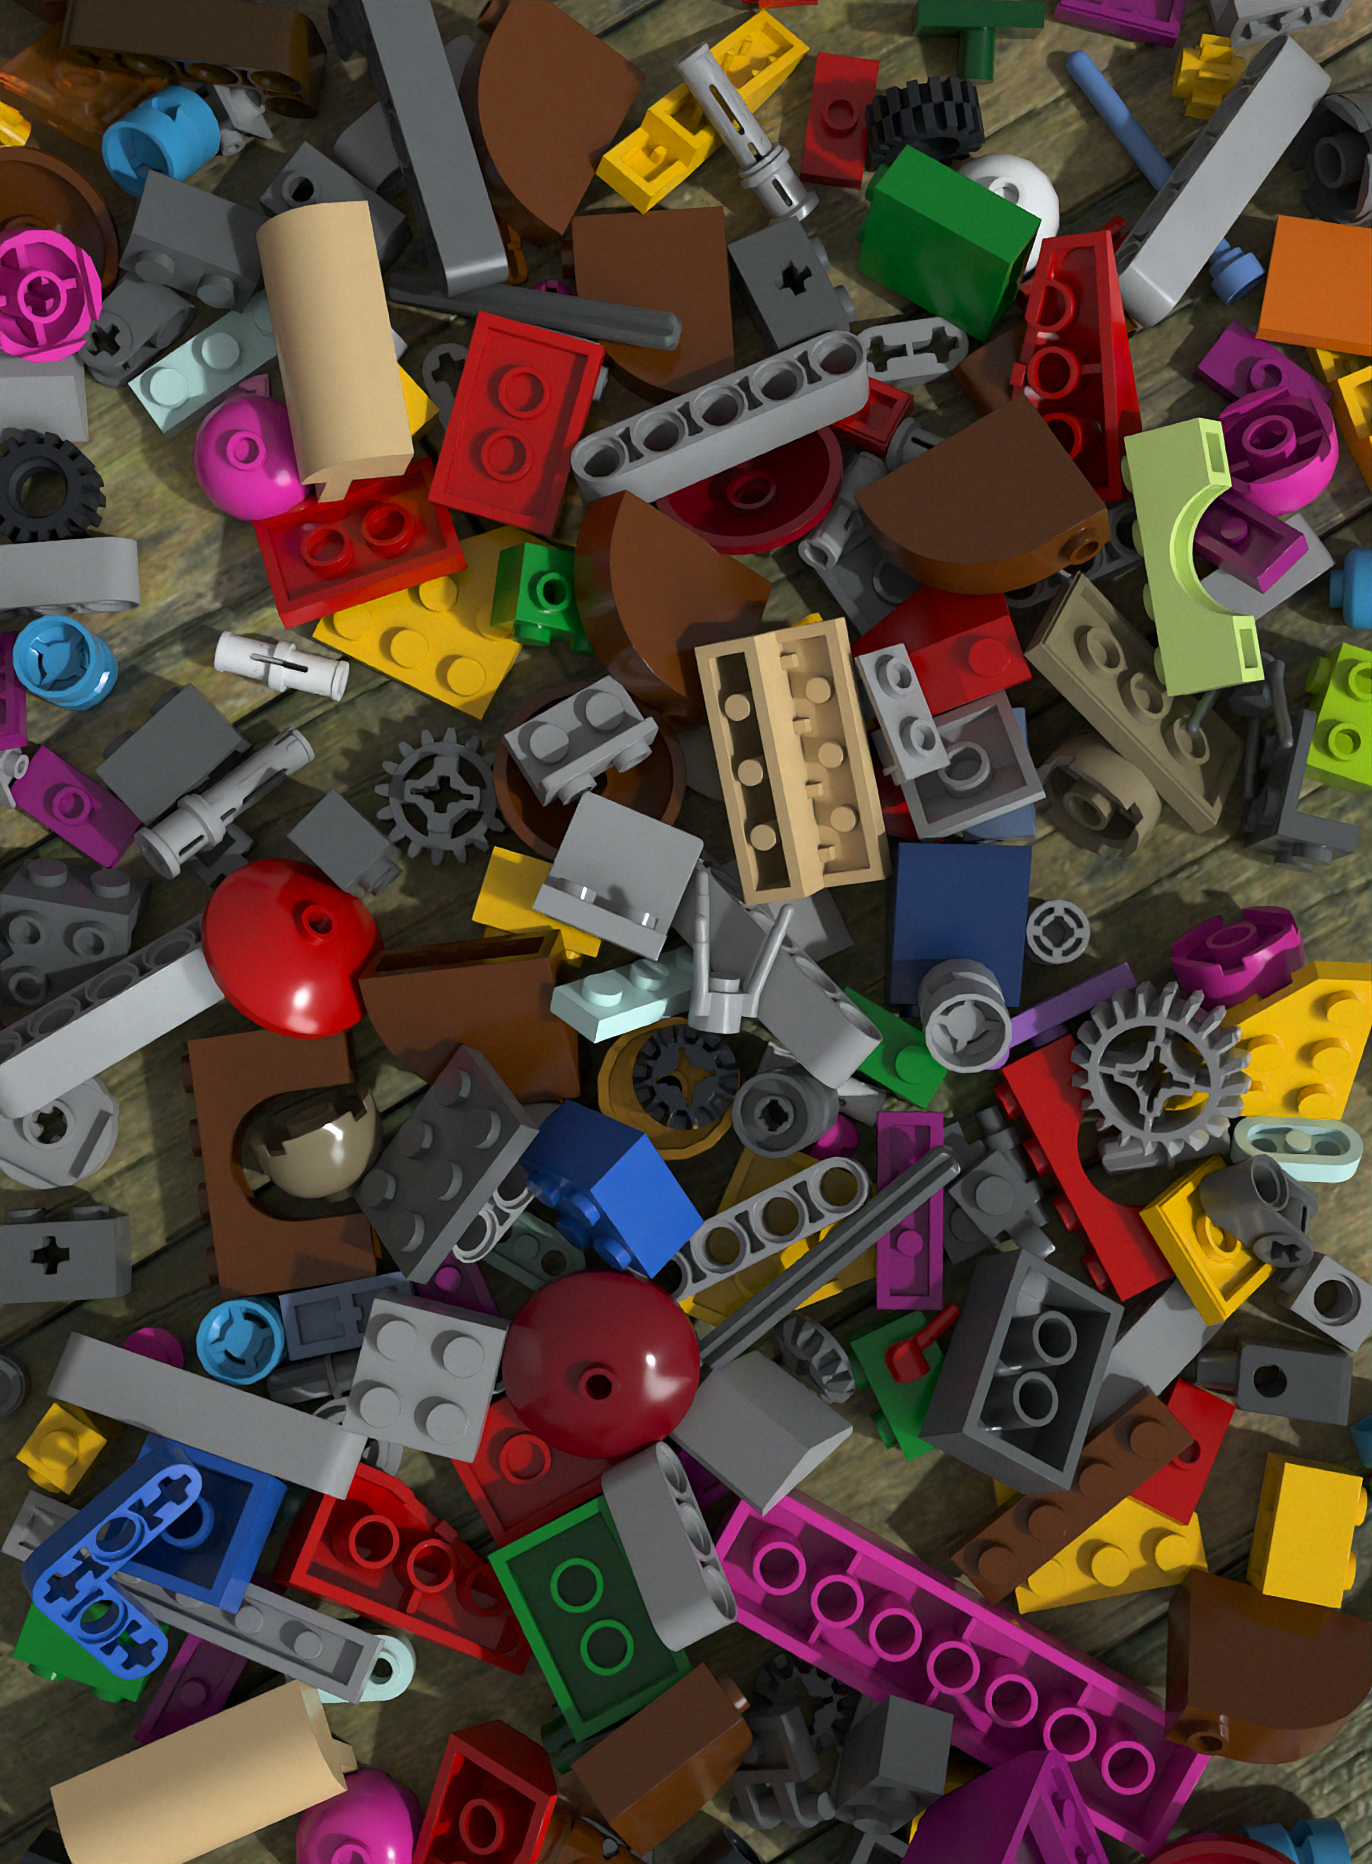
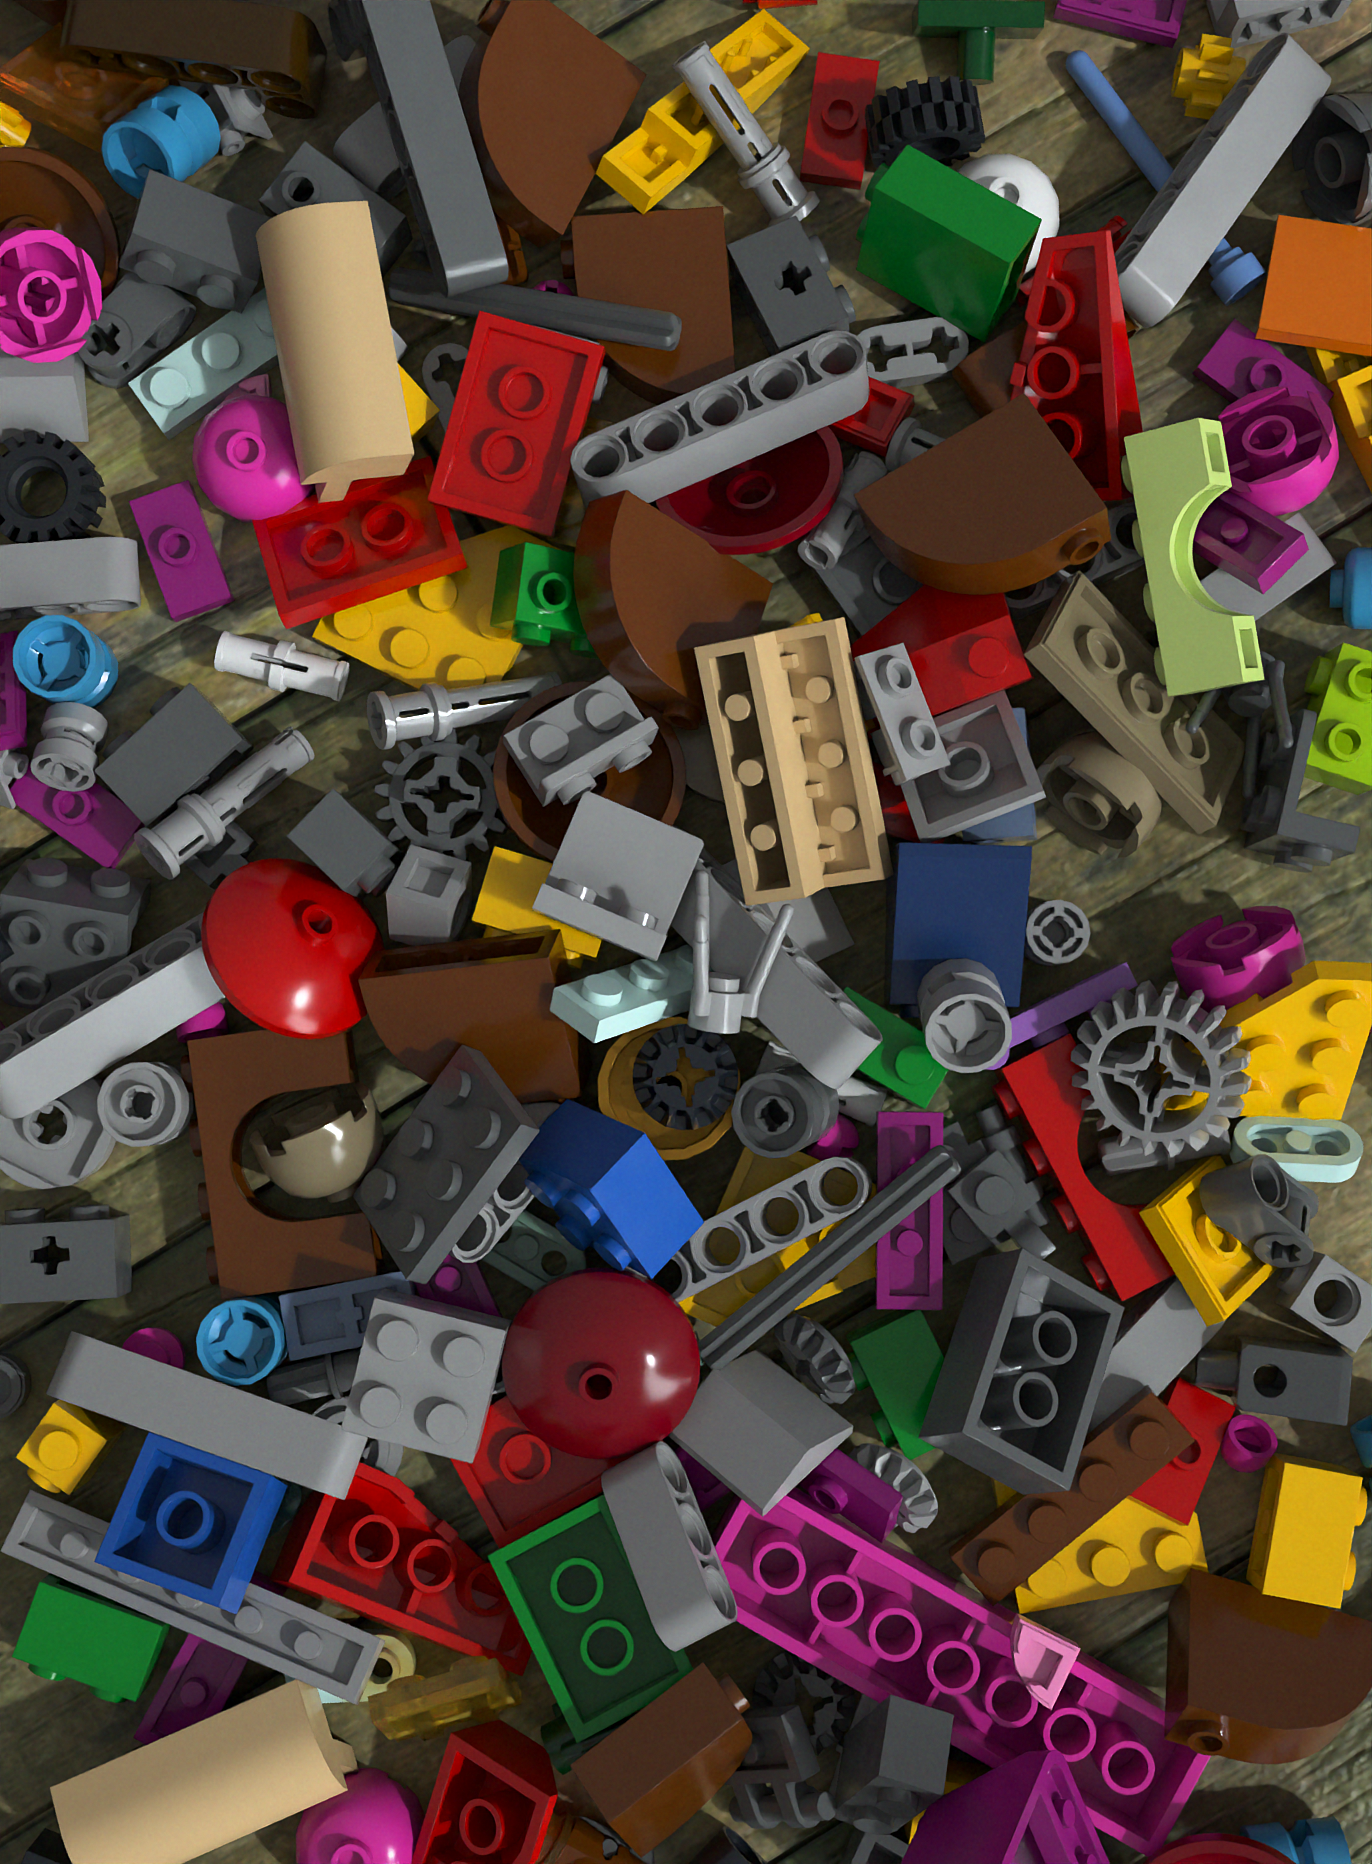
(69, 746): none -> light grey wheel
(90, 1578): blue beam -> none
(145, 1104): none -> light grey wheel
(181, 551): none -> magenta plate
(206, 1024): none -> dark pink hinge
(424, 1707): none -> clear yellow plate
(429, 898): none -> light grey brick
(434, 708): none -> light grey pin
(854, 1492): none -> magenta plate
(906, 1356): red hand -> none
(919, 1502): none -> light grey gear
(1041, 1658): none -> bright pink tile
(1248, 1443): none -> dark pink hinge

